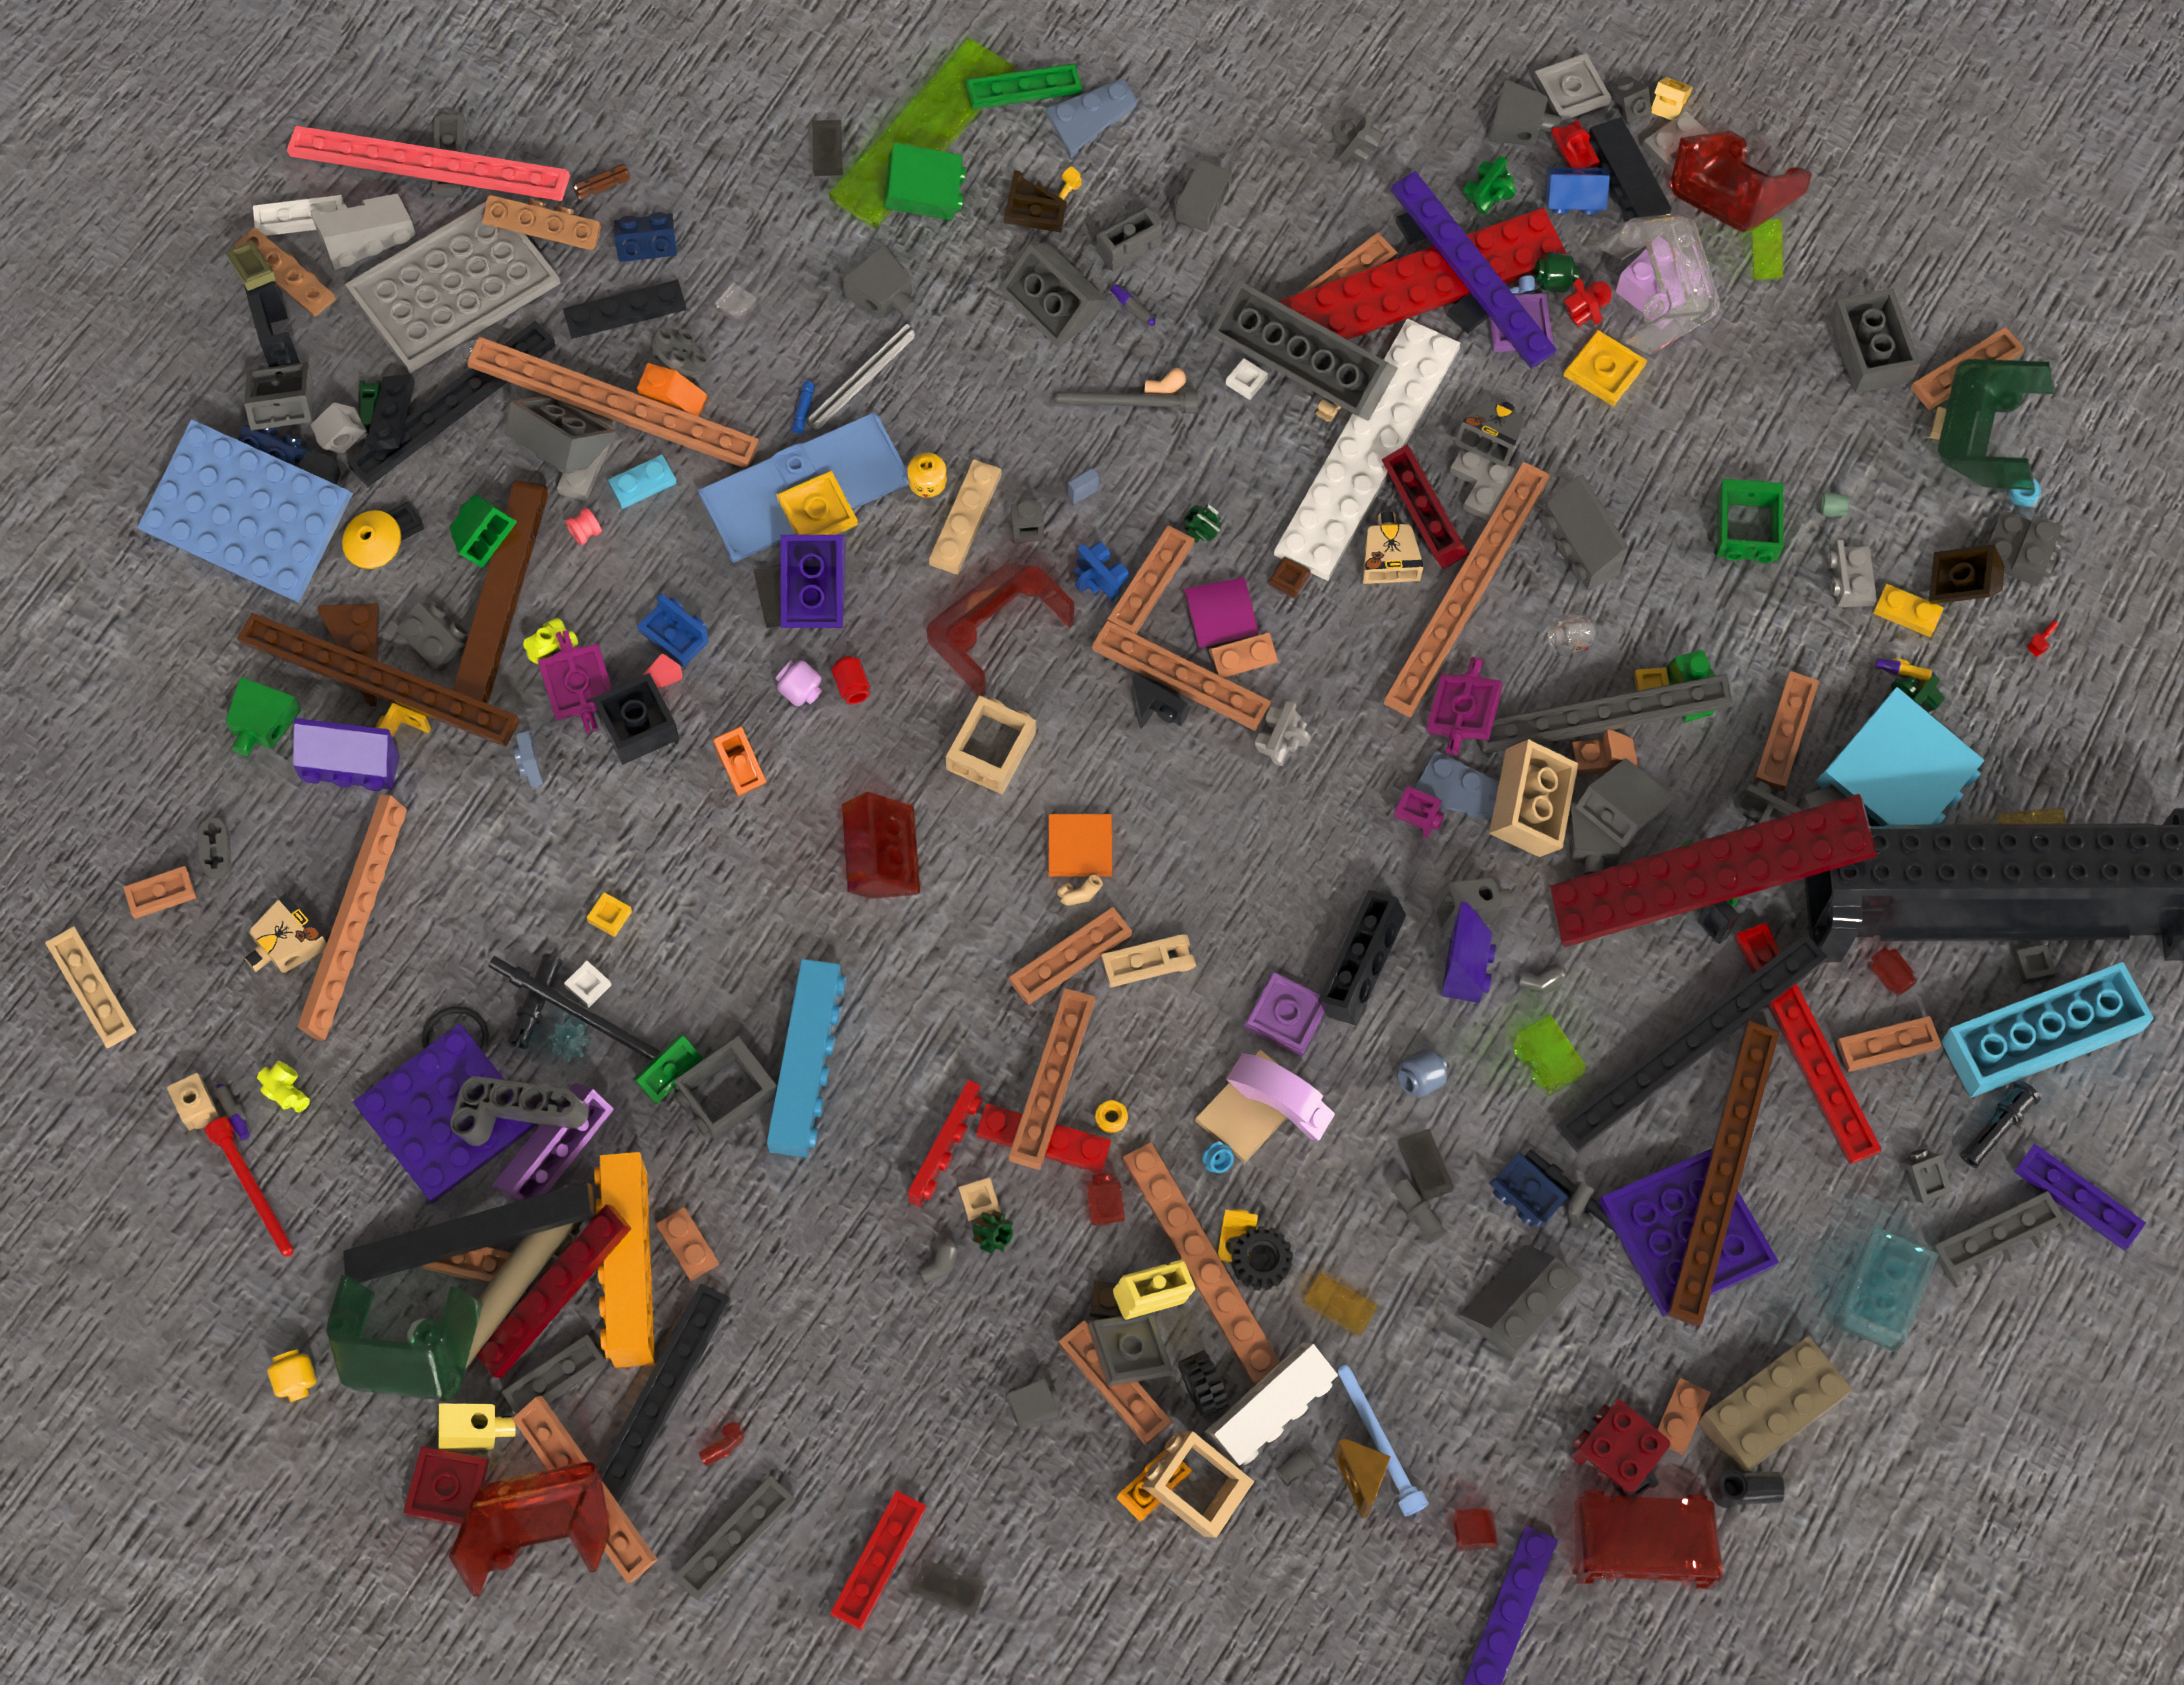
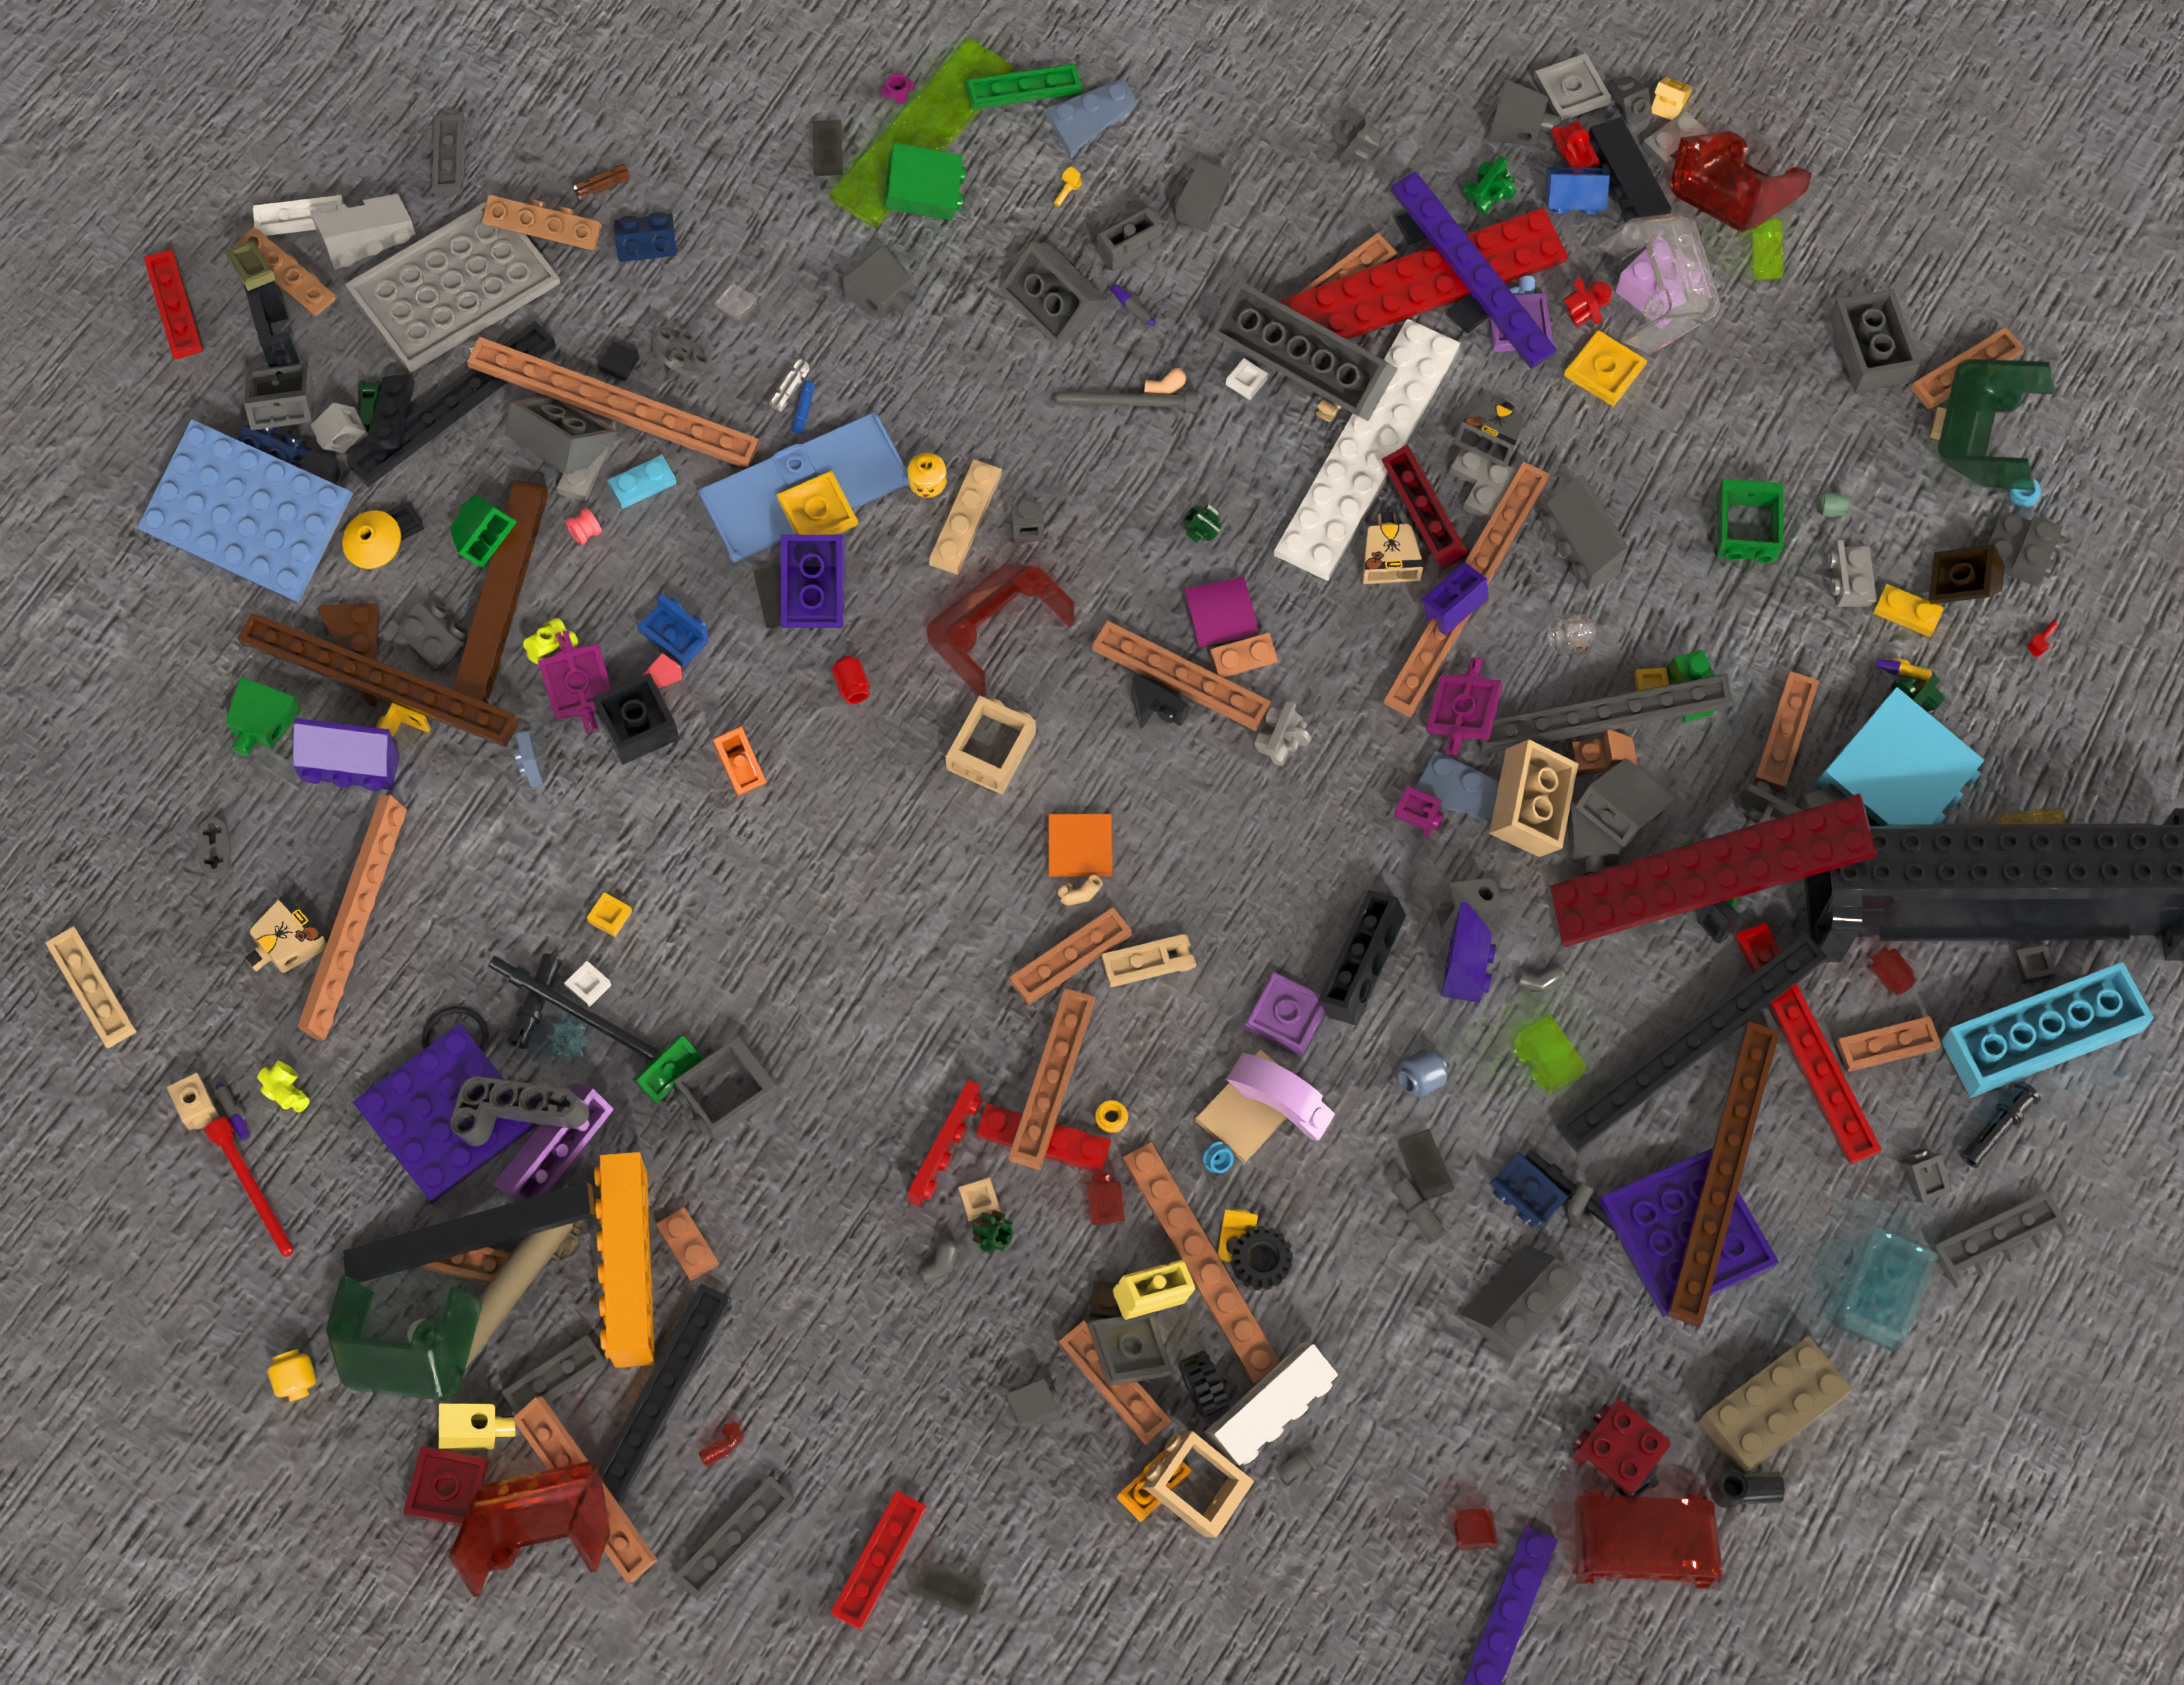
(159, 892): nougat plate -> none
(173, 304): none -> red plate
(428, 163): coral plate -> none
(553, 1291): dark red plate -> none
(618, 361): none -> black tile
(624, 309): black plate -> none
(671, 389): orange slope -> none
(789, 385): none -> light grey axle
(799, 683): lavender head -> none
(805, 1058): dark azure brick -> none
(860, 377): axle -> none
(880, 847): clear red slope -> none
(897, 81): none -> magenta plate
(1034, 206): dark brown wing -> none
(1083, 486): sand blue tile -> none
(1095, 575): blue hips -> none
(1151, 579): nougat plate -> none
(1289, 577): reddish brown tile -> none
(1340, 1304): clear yellow plate -> none
(1361, 1471): pearl gold slope -> none
(1410, 1498): light blue piece -> none
(1455, 597): none -> dark purple hinge
(1556, 272): dark green head -> none
(1683, 1414): nougat plate -> none
(2080, 1197): dark purple plate -> none

